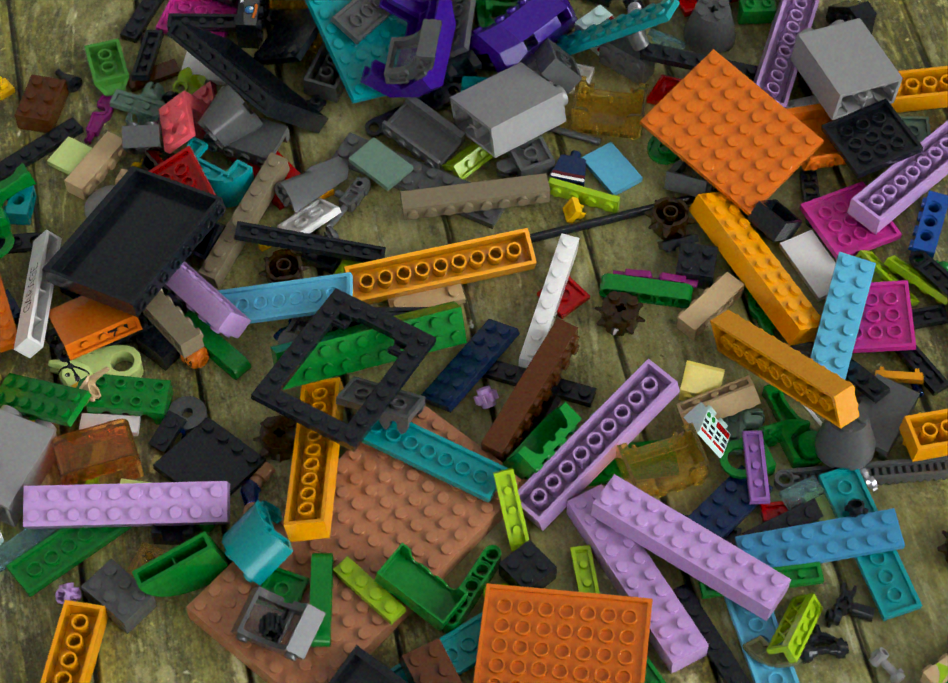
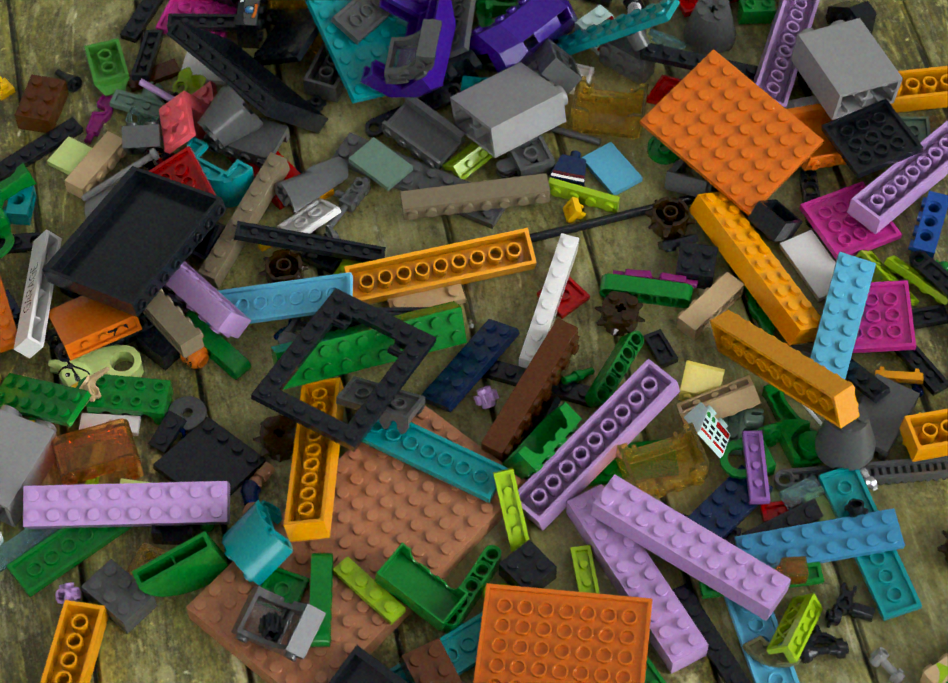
(115, 178): none -> light grey bar
(155, 90): none -> lavender bar
(577, 375): none -> green bar
(614, 369): none -> green beam
(660, 348): none -> black plate
(794, 568): none -> clear orange brick

